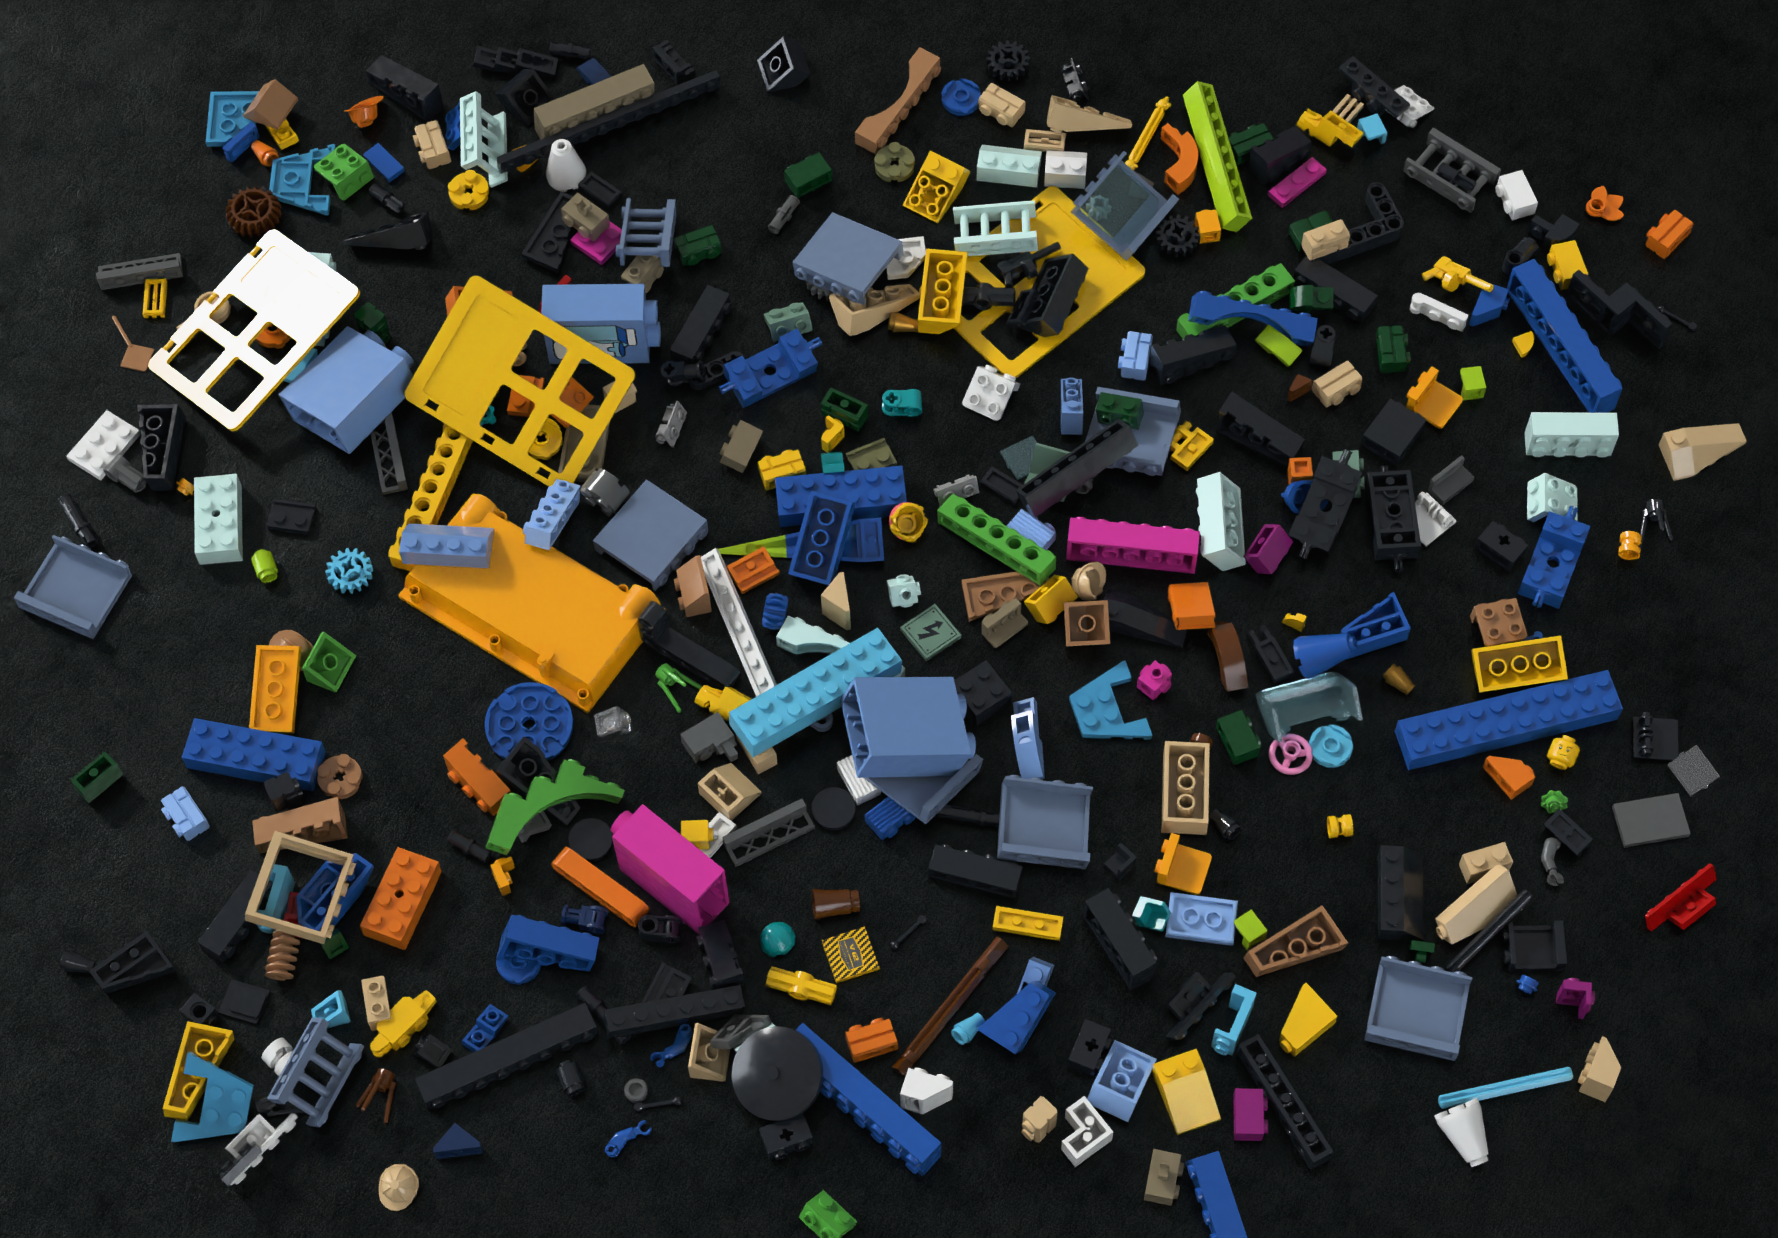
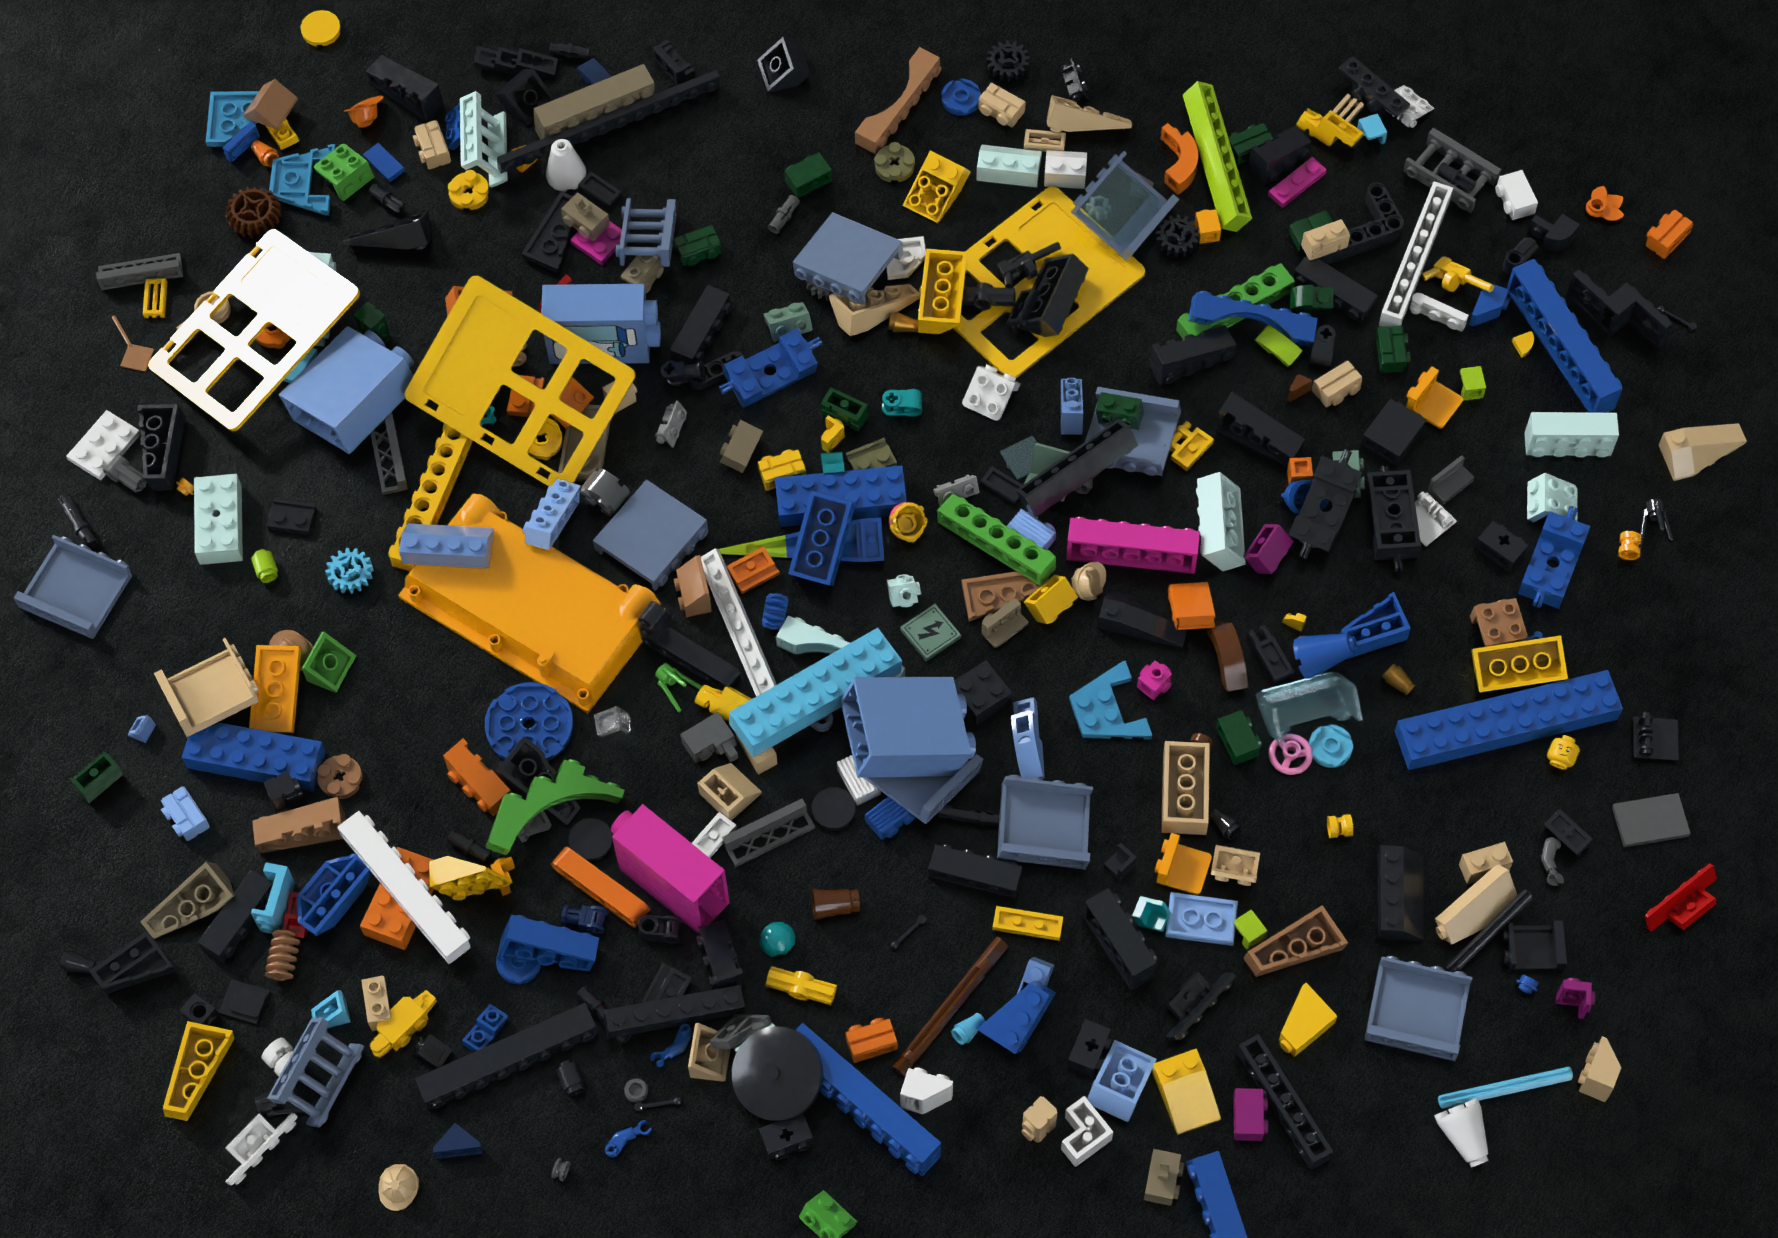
(142, 728): none -> medium blue slope
(195, 898): none -> dark tan wedge
(209, 690): none -> tan panel
(224, 1104): dark azure wing -> none
(232, 1169): black plate -> none
(309, 848): tan window -> none
(320, 28): none -> yellow tile
(334, 945): dark green tile -> none
(381, 1081): reddish brown plant -> none
(404, 887): none -> white brick
(463, 878): none -> yellow slope
(560, 1169): none -> dark grey bush
(697, 833): yellow brick -> none
(835, 602): tan slope -> none
(850, 955): tile -> none
(996, 243): light aqua fence -> none
(1086, 623): medium nougat slope -> none
(1136, 355): light blue brick -> none
(1147, 133): yellow wheel -> none
(1235, 864): none -> tan bracket
(1242, 1001): medium azure panel -> none
(1416, 255): none -> white brick
(1421, 949): dark green tile -> none
(1509, 774): orange slope -> none
(1553, 801): bright green plant -> none
(1565, 260): yellow brick -> none
(1693, 770): clear piece -> none

